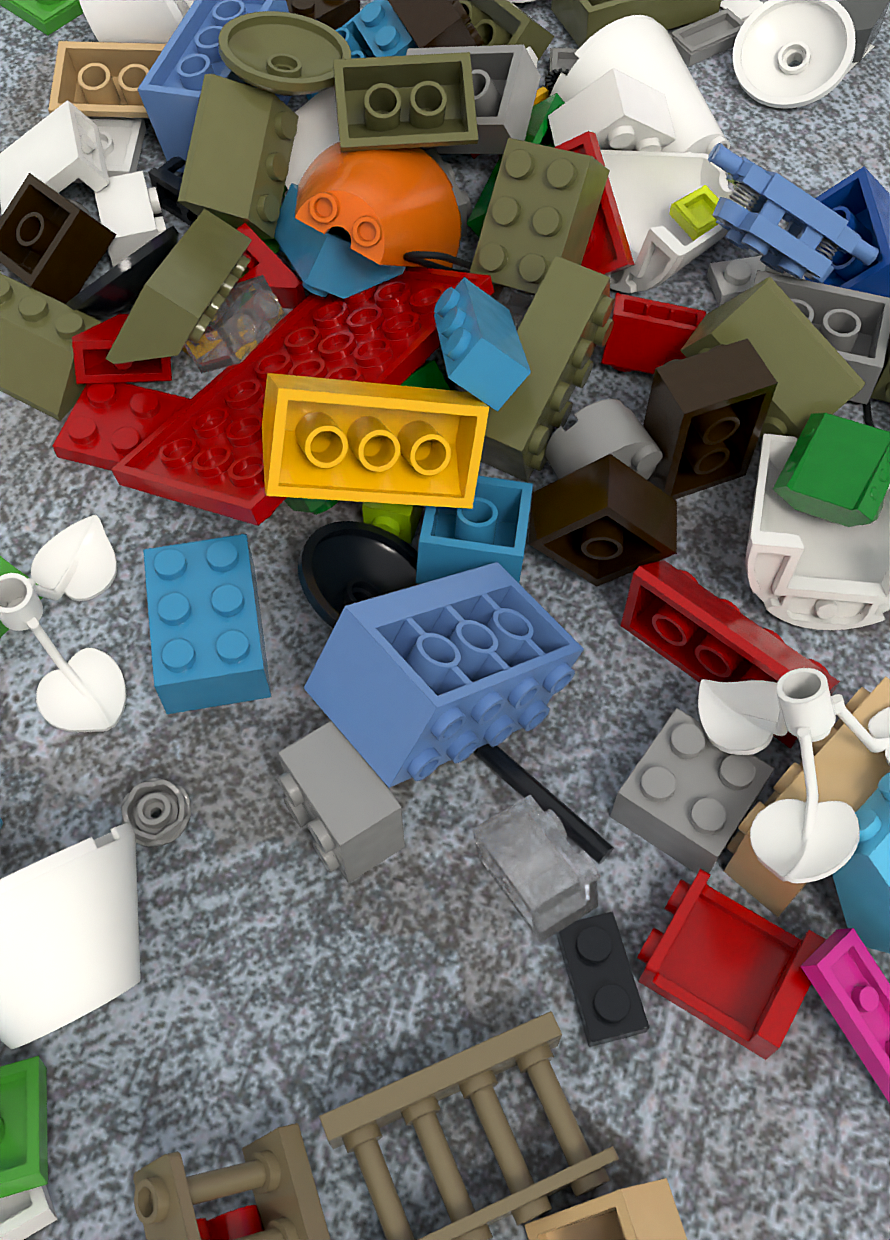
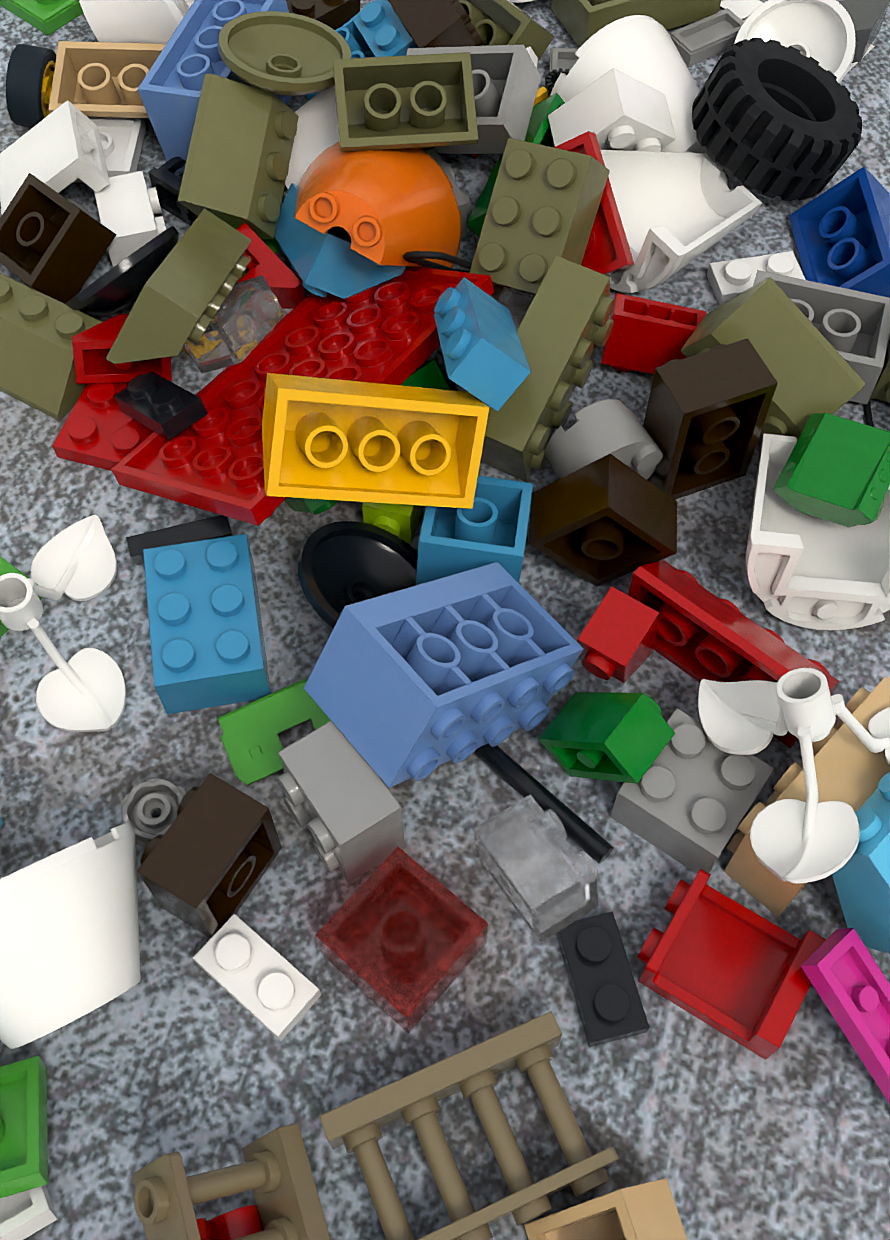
(29, 84): none -> black wheel
(160, 404): none -> black plate
(189, 532): none -> black plate
(210, 855): none -> dark brown brick
(253, 730): none -> bright green piece
(257, 977): none -> white plate
(402, 938): none -> clear red brick
(607, 735): none -> green brick
(618, 636): none -> red slope
(695, 212): neon yellow tile -> none
(776, 119): none -> black tyre
(778, 199): medium blue piece -> none

